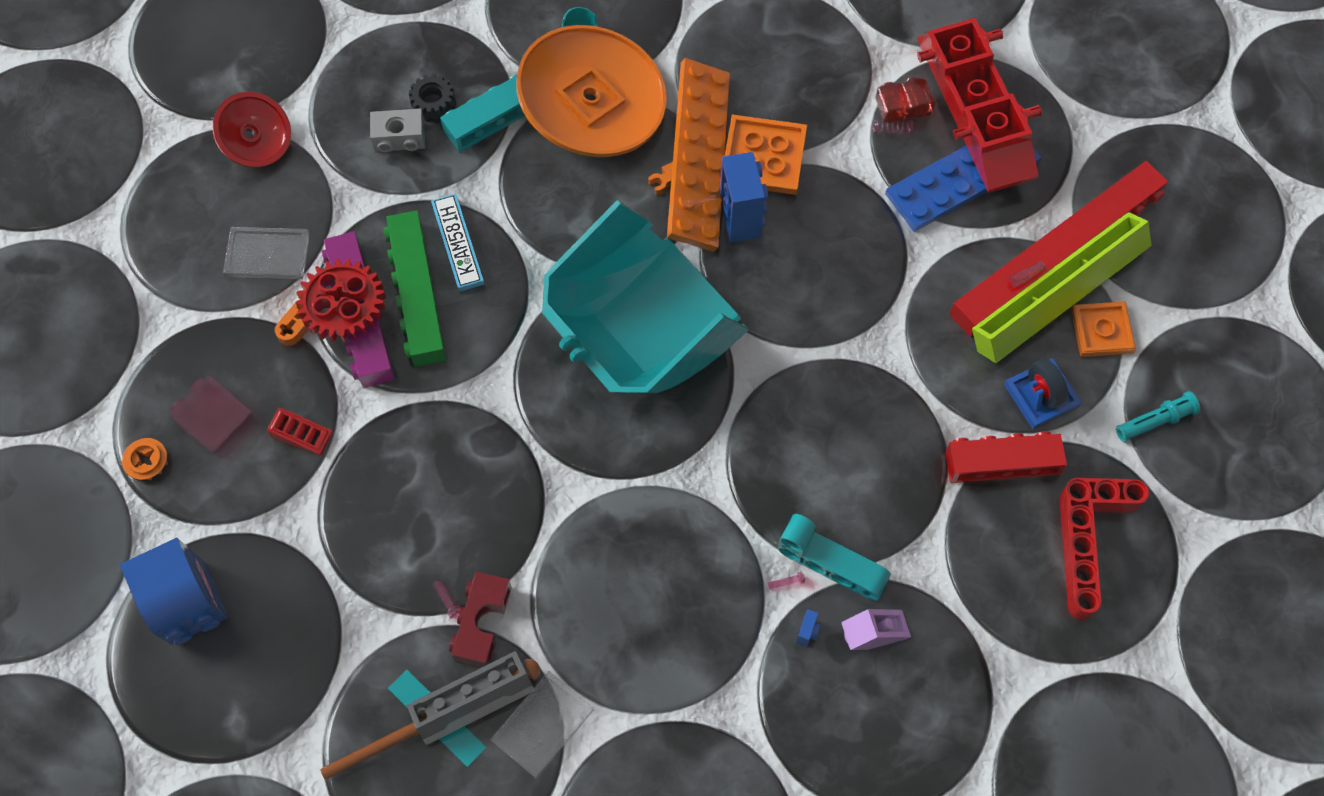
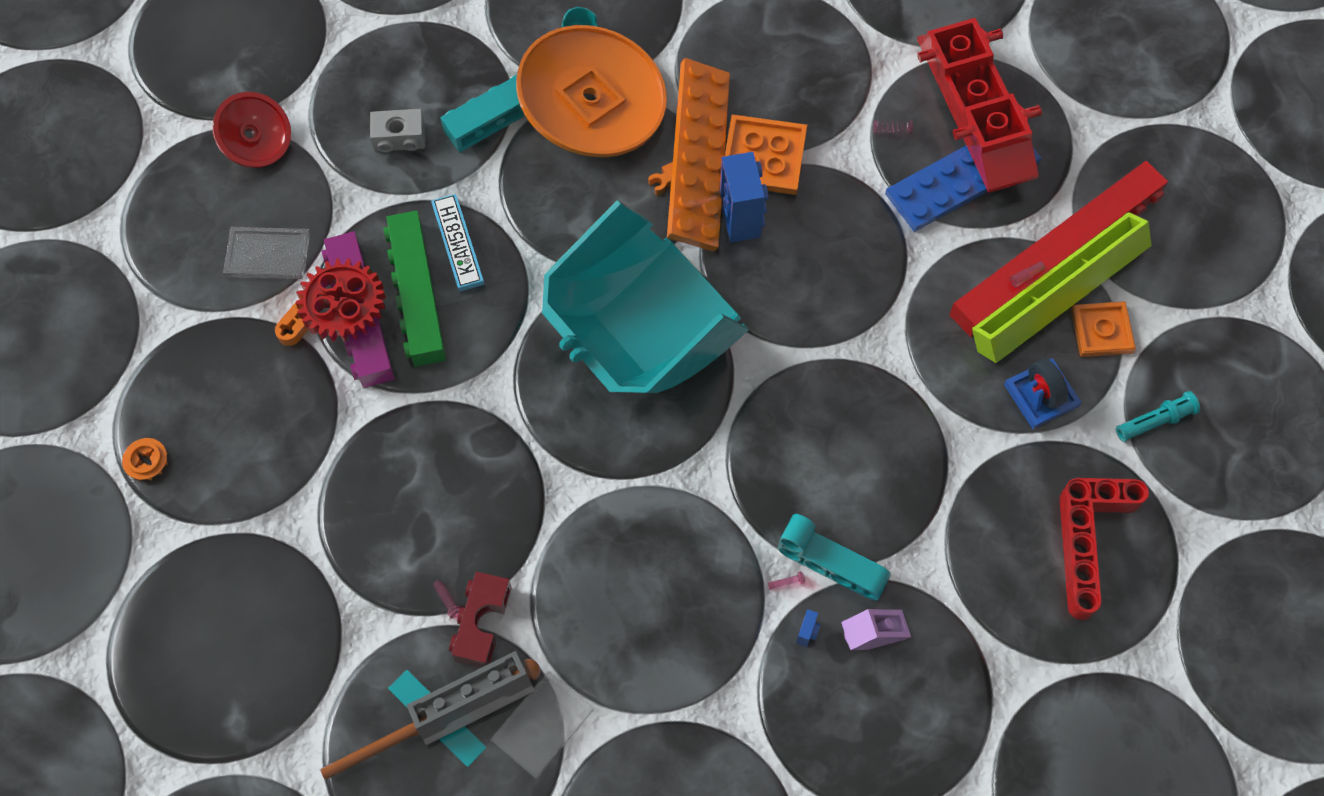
(174, 592): blue brick -> none
(209, 413): clear pink plate -> none
(292, 419): red slope -> none
(429, 86): black tyre -> none
(904, 100): clear red brick -> none
(1005, 457): red brick -> none

